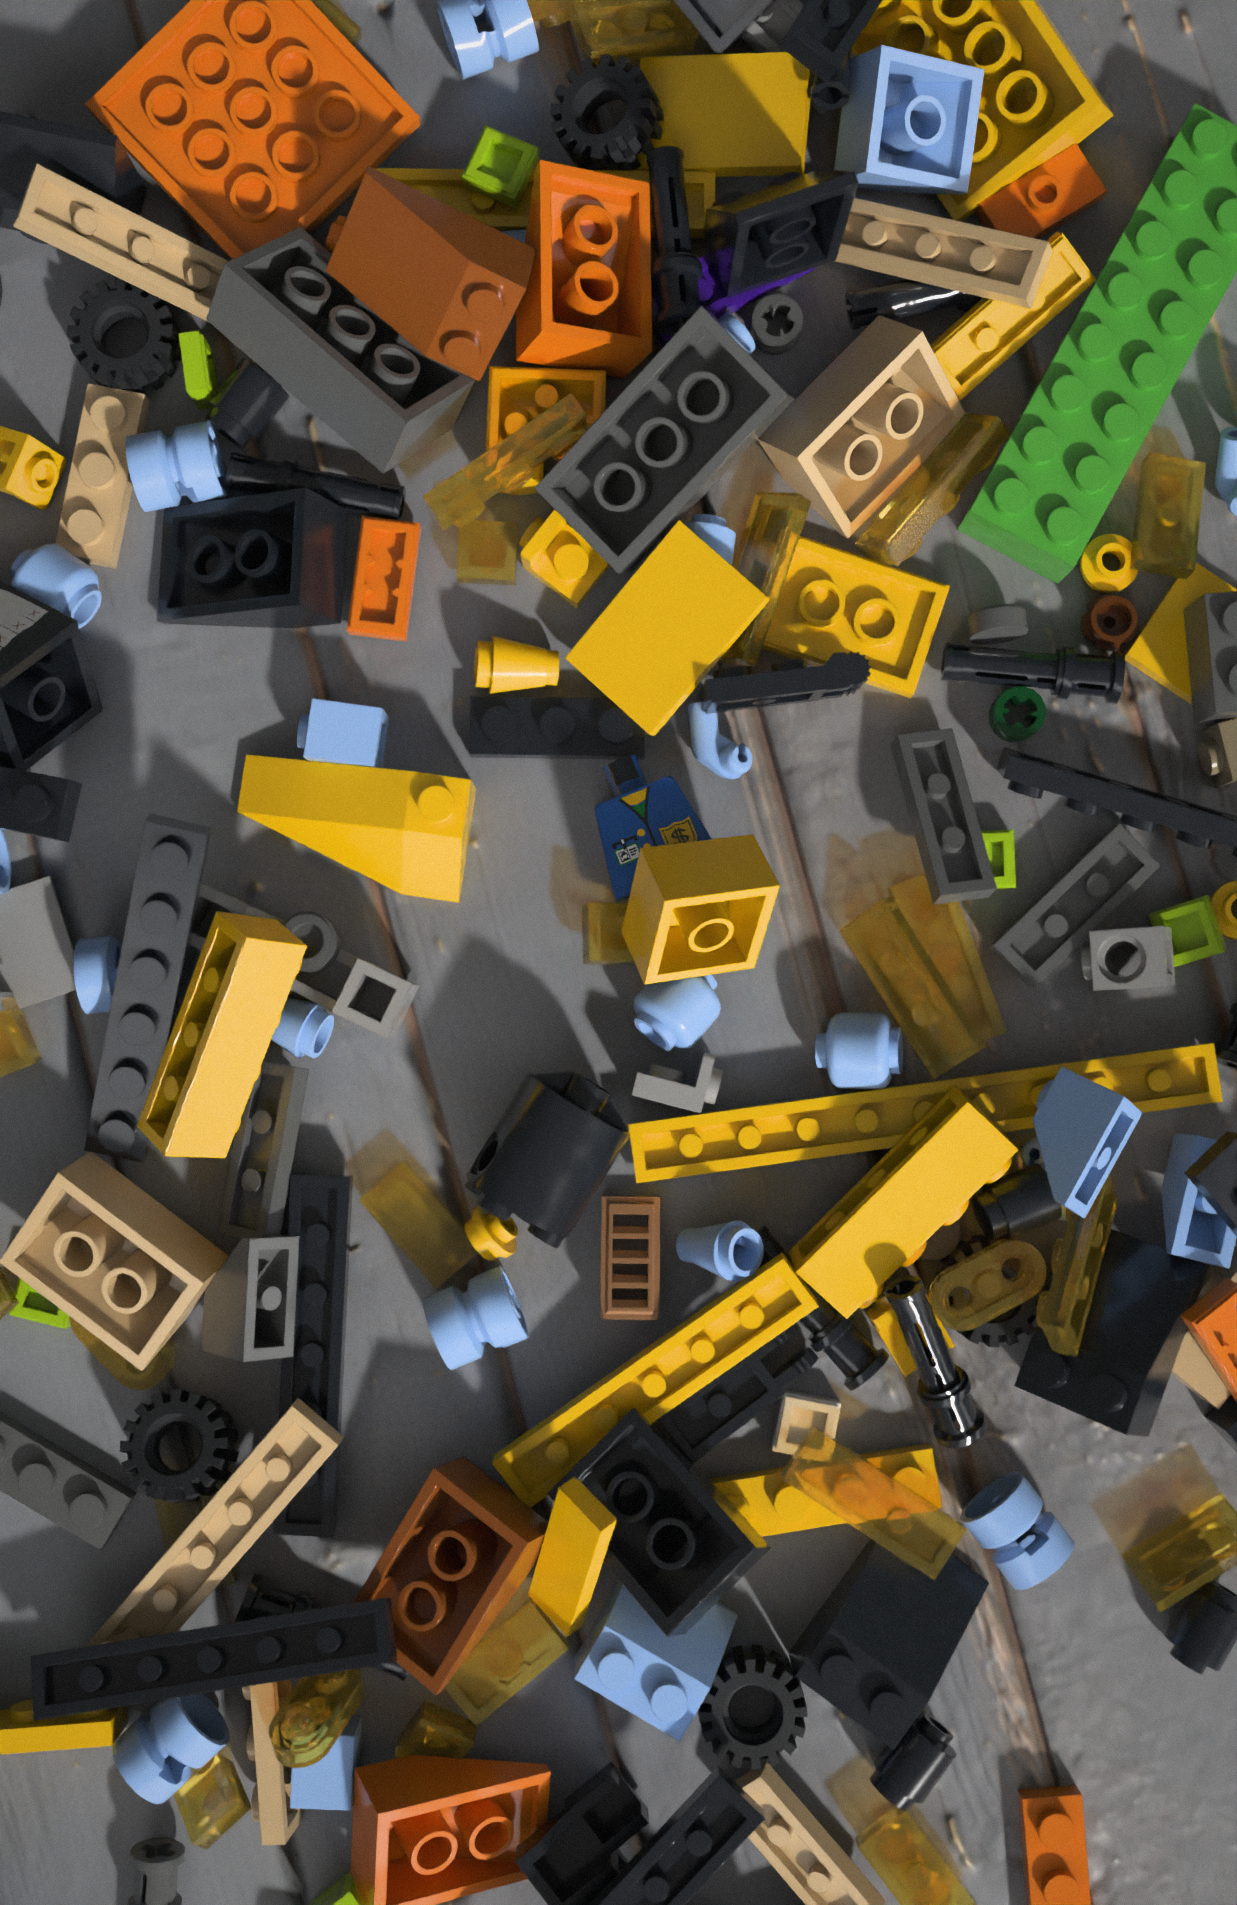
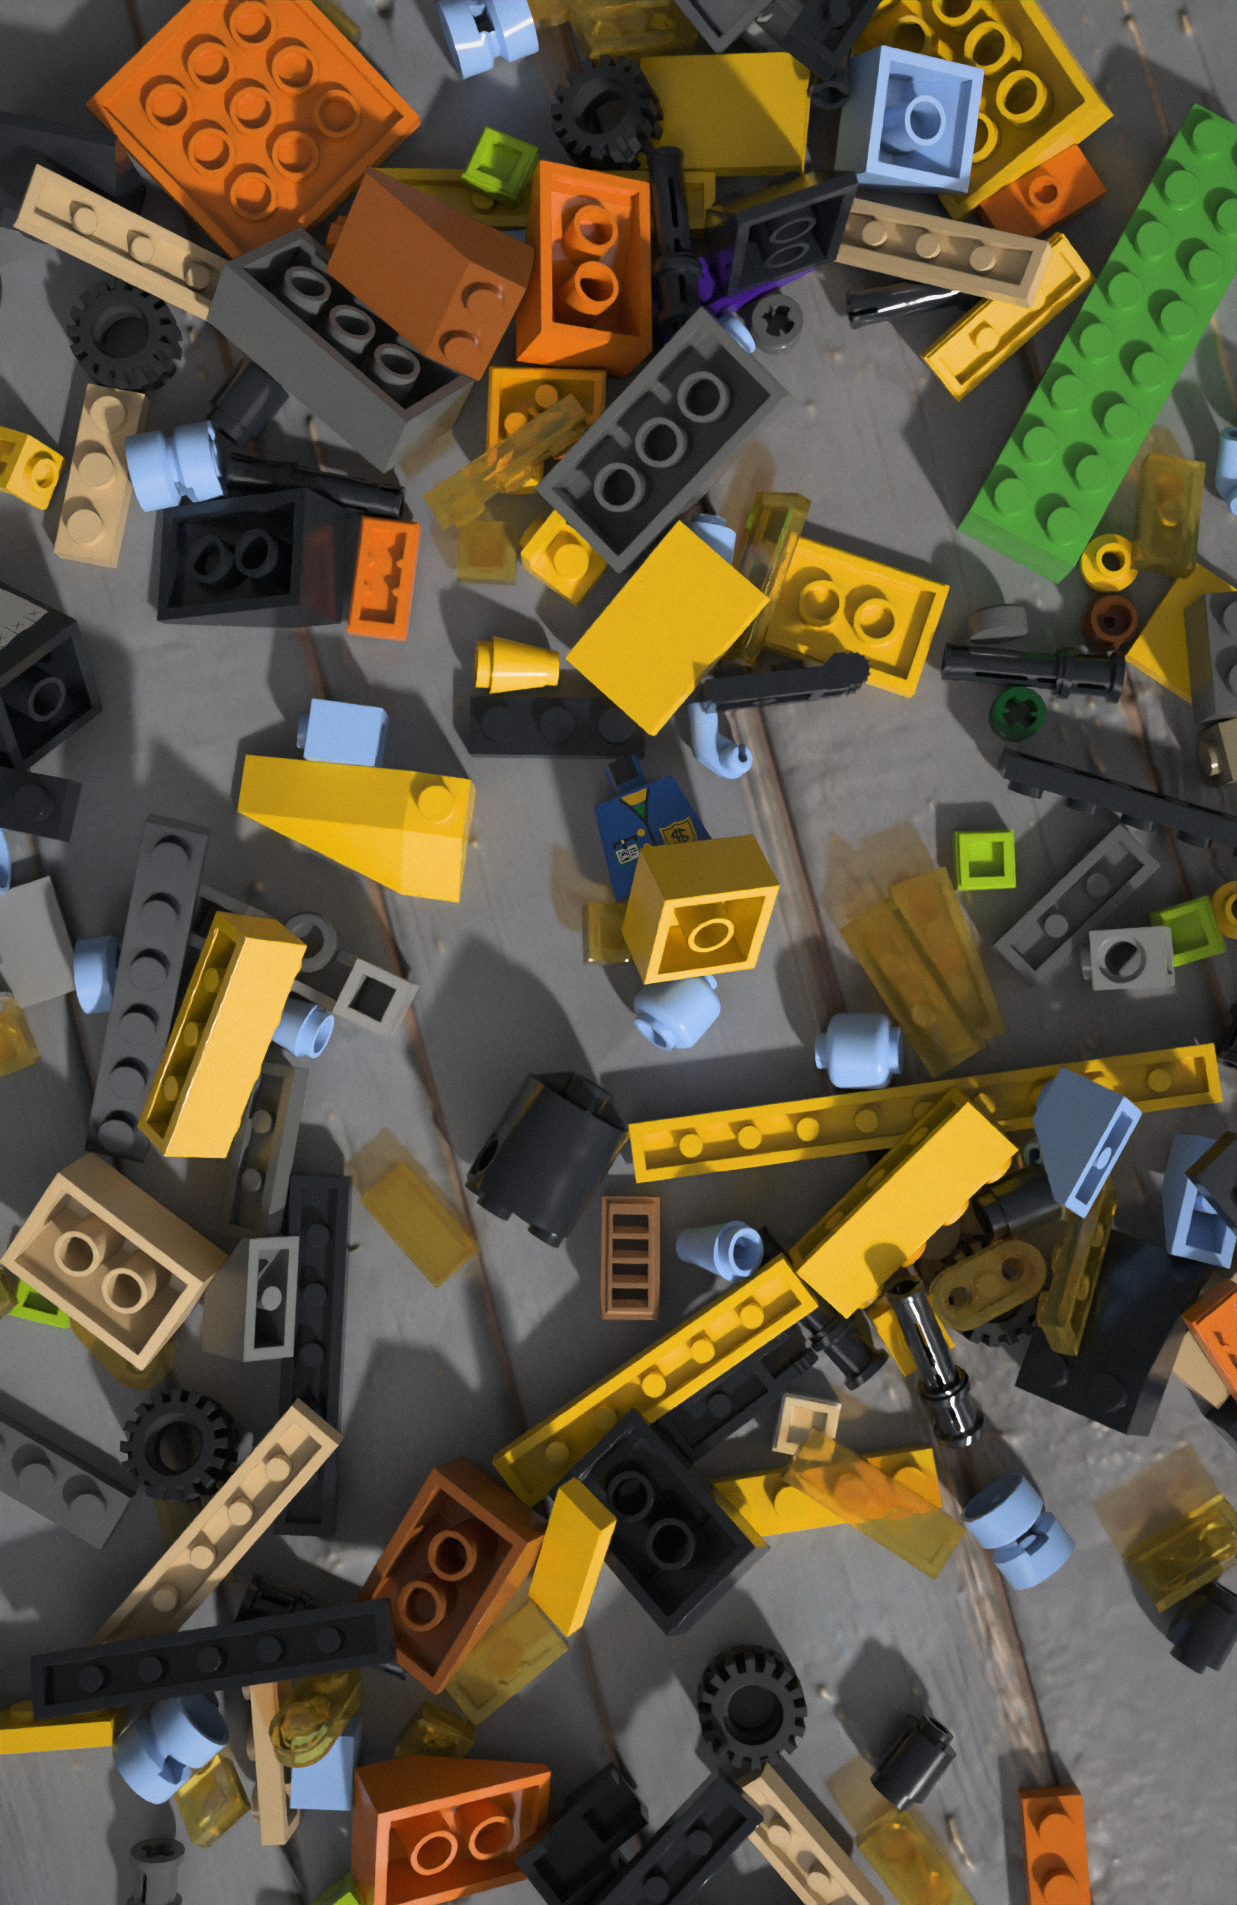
(58, 581): light blue head -> none
(198, 368): lime tile -> none
(469, 1319): light blue wheel -> none
(491, 1235): yellow plate -> none
(647, 1671): light blue slope -> none
(667, 1085): light grey bracket -> none
(864, 424): tan slope -> none
(886, 1638): black slope -> none
(933, 489): clear yellow plate -> none
(943, 816): dark grey plate -> none

